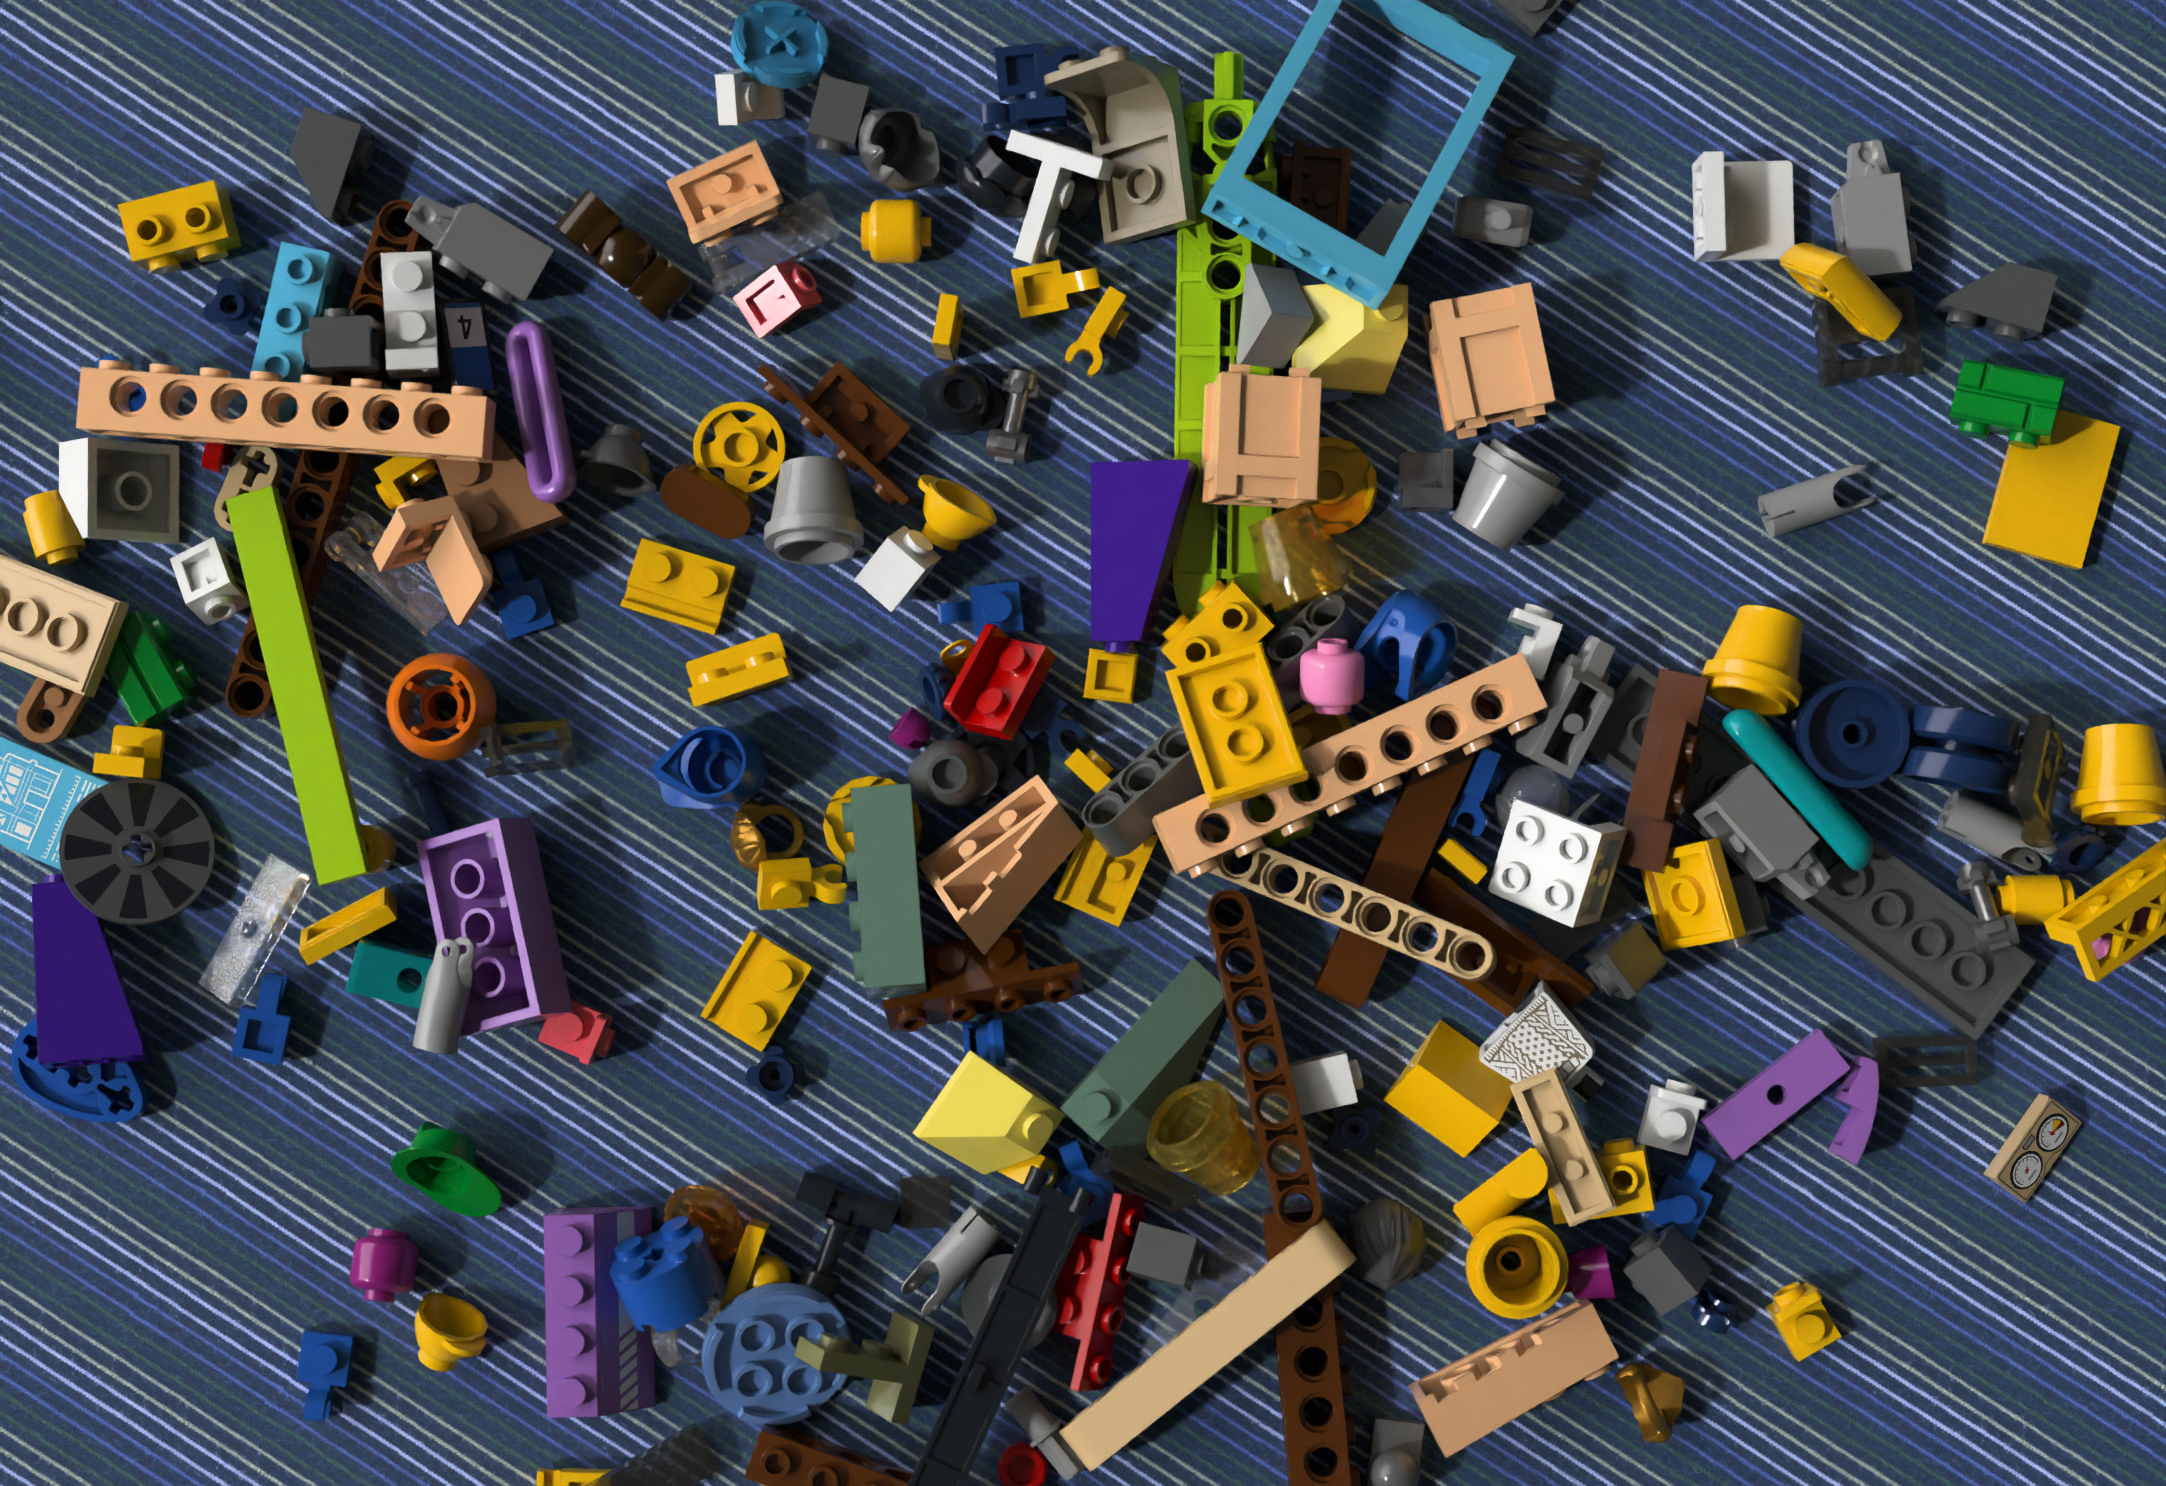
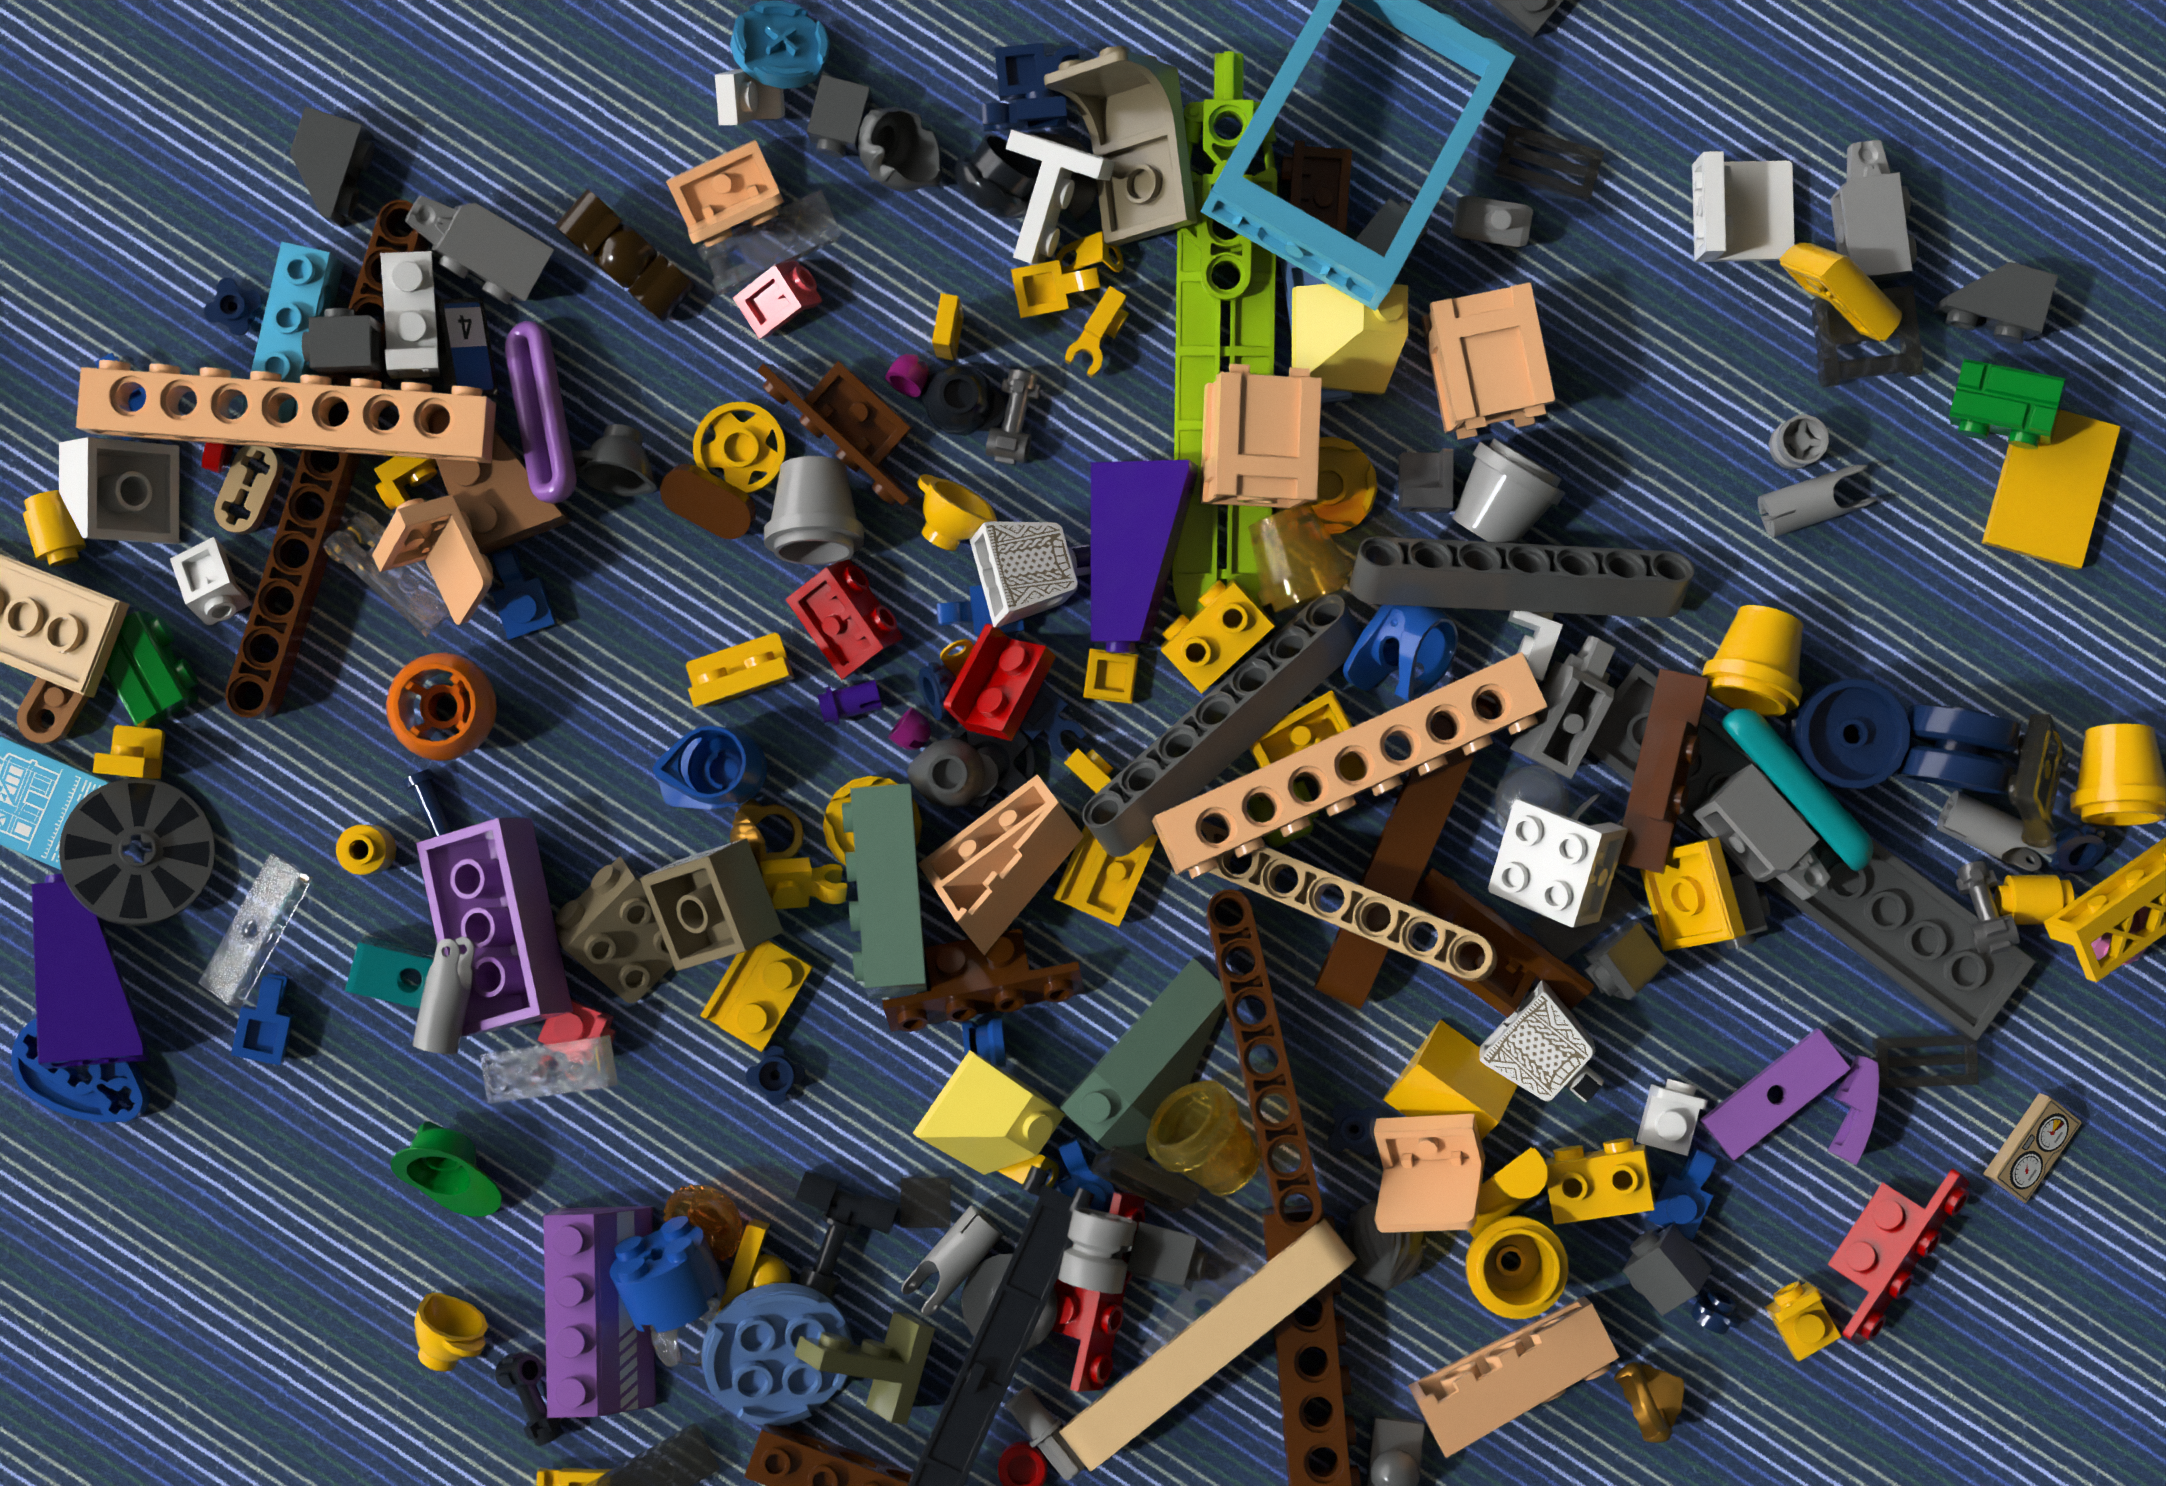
(180, 227): yellow brick -> none
(298, 686): lime tile -> none
(325, 1363): blue plate -> none
(348, 925): yellow tile -> none
(384, 1265): magenta head -> none
(496, 751): clear smoke tile -> none
(523, 1374): none -> black bar
(549, 1069): none -> clear tile
(615, 932): none -> dark tan bracket
(678, 586): yellow plate -> none
(711, 905): none -> dark tan brick
(844, 617): none -> red bracket
(849, 701): none -> dark purple pin
(895, 231): yellow head -> none
(898, 567): white brick -> none
(908, 375): none -> magenta hinge
(1026, 567): none -> white torso
(1090, 251): none -> yellow piece
(1097, 1250): none -> light grey wheel
(1236, 725): yellow tile -> none
(1271, 317): light grey slope -> none
(1325, 1081): white brick -> none
(1332, 677): bright pink head -> none
(1429, 1173): none -> light nougat bracket
(1461, 860): yellow tile -> none
(1480, 779): blue plate -> none
(1520, 577): none -> dark grey beam
(1563, 1146): tan tile -> none
(1589, 1274): magenta hat -> none
(1805, 435): none -> light grey wheel
(1888, 1245): none -> bracket

